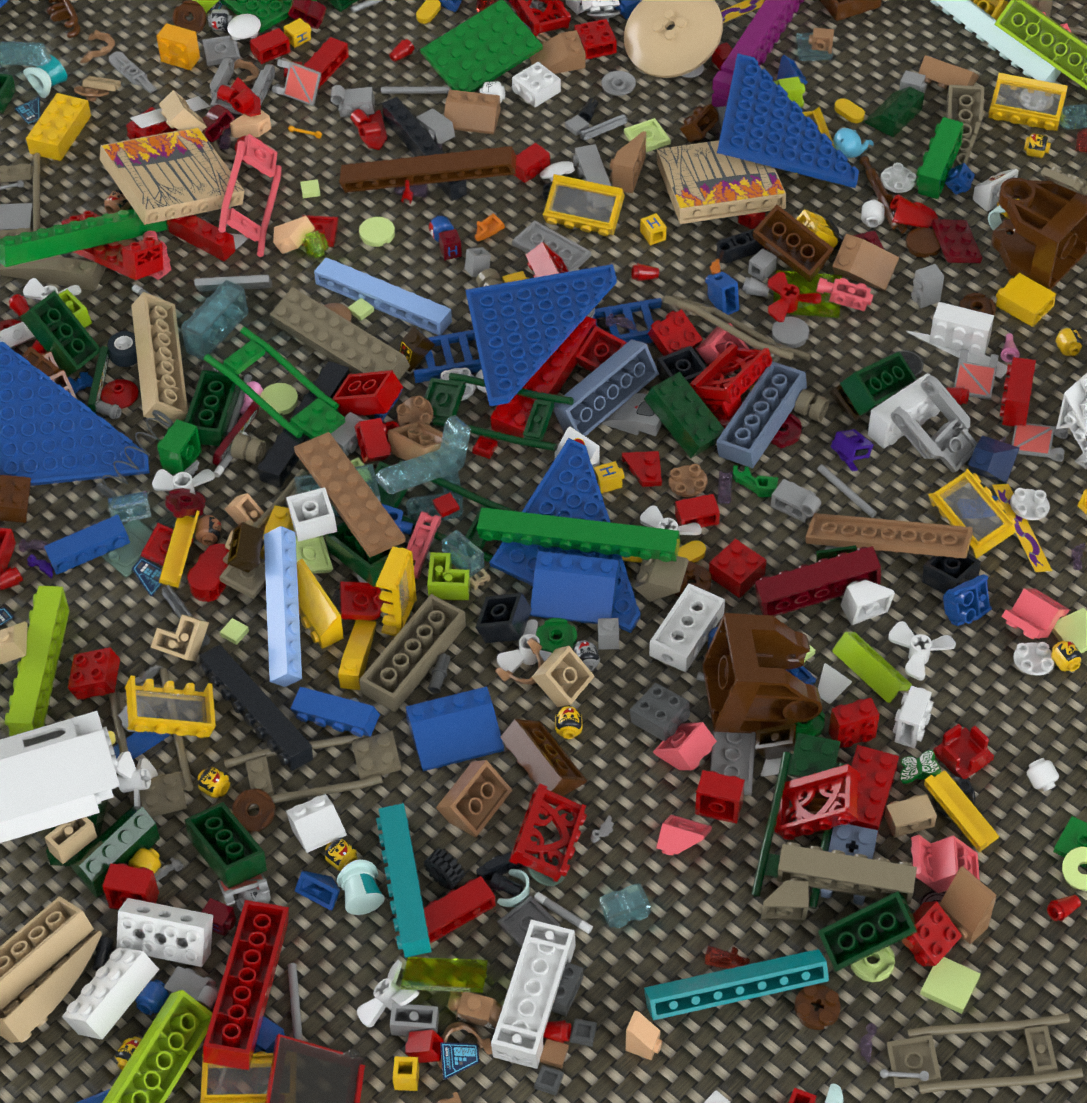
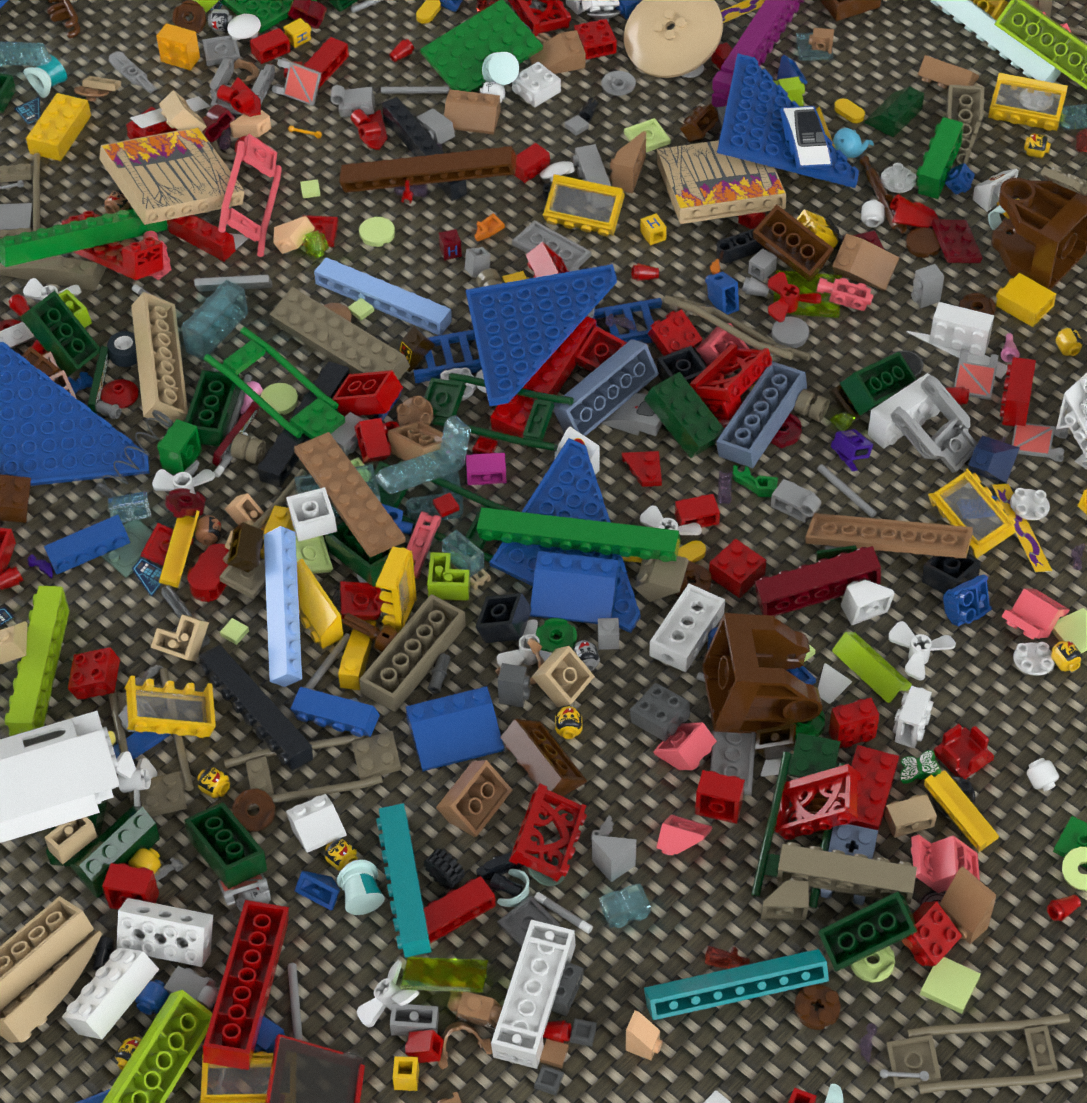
(35, 544): clear purple piece -> none
(105, 50): medium nougat helmet -> none
(223, 916): dark red brick -> none
(328, 662): none -> light grey bar
(382, 637): none -> reddish brown piece
(438, 225): blue head -> none
(458, 1057): dark blue sticker -> none
(486, 468): none -> dark pink brick
(500, 67): none -> light aqua hat
(513, 685): none -> dark grey brick
(603, 127): axle -> none
(609, 476): yellow brick -> none
(613, 855): none -> light grey slope
(688, 480): medium nougat dish -> none
(806, 137): none -> slope
(842, 421): none -> clear neon green tile
(913, 80): light grey brick -> none

